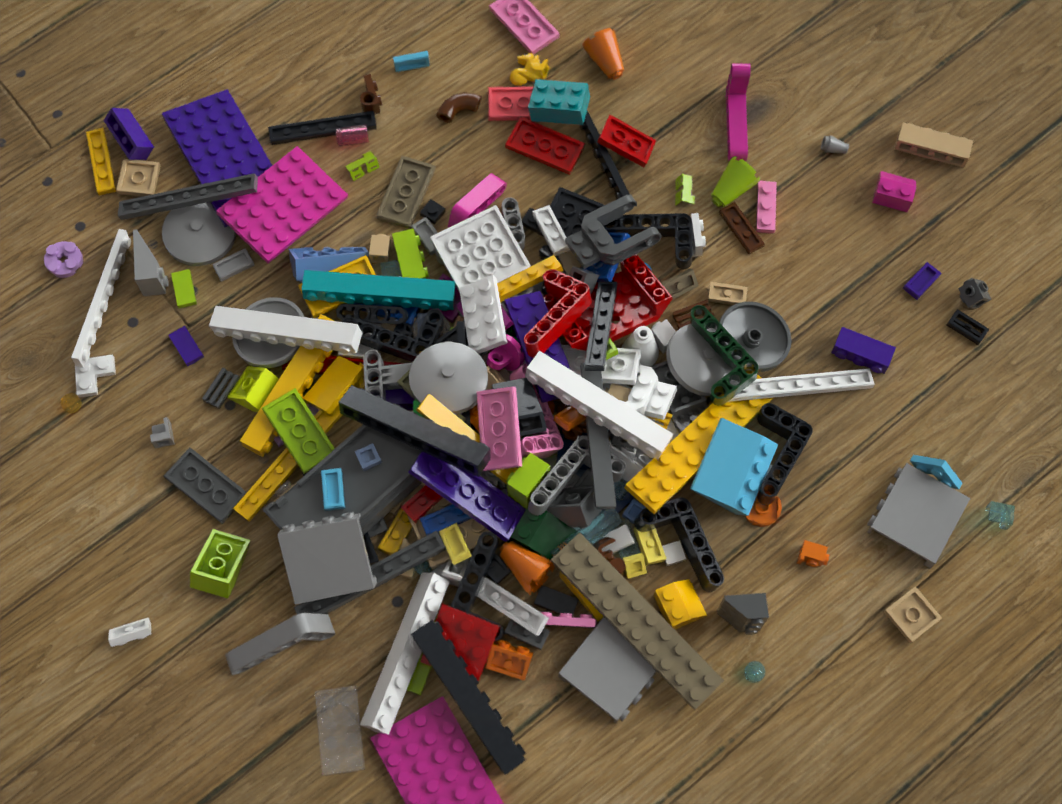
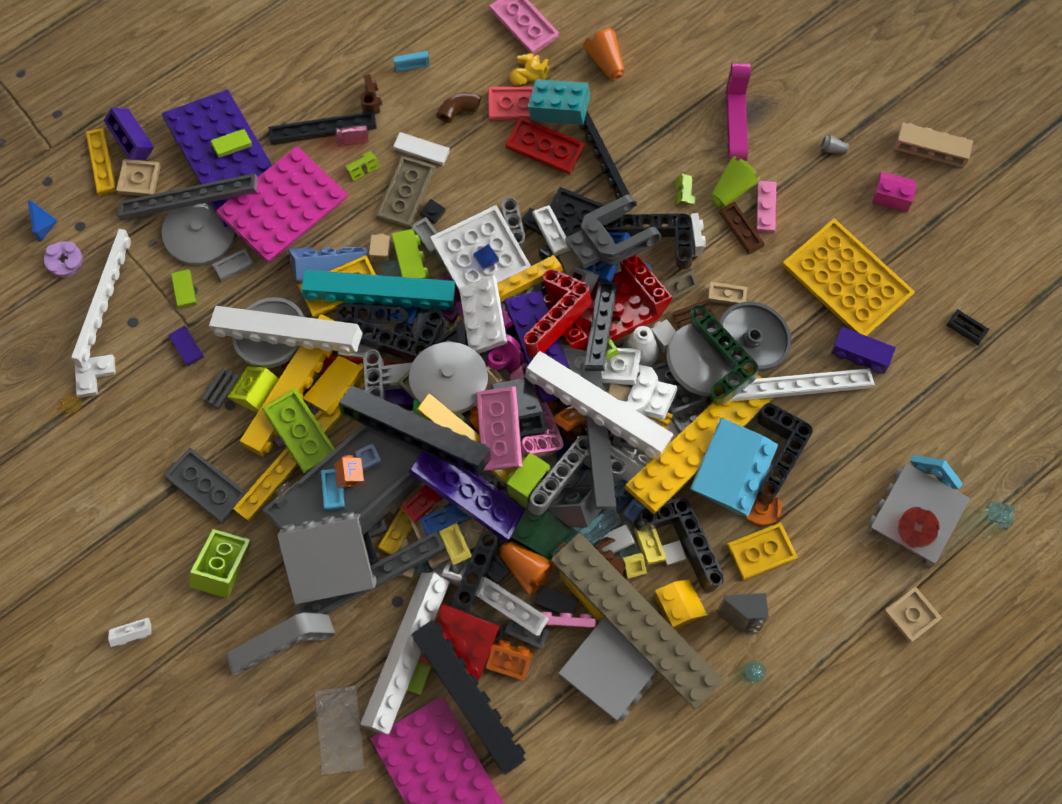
(40, 220): none -> blue slope
(147, 271): light grey slope -> none
(162, 434): light grey panel -> none
(231, 143): none -> lime tile
(349, 471): none -> orange brick
(421, 149): none -> white tile
(477, 199): beam -> none
(486, 257): none -> clear blue tile
(626, 141): red plate -> none
(761, 551): none -> yellow tile
(813, 554): orange brick -> none
(848, 278): none -> yellow plate
(914, 537): none -> clear red plate
(922, 281): dark purple tile -> none
(974, 293): dark grey brick -> none

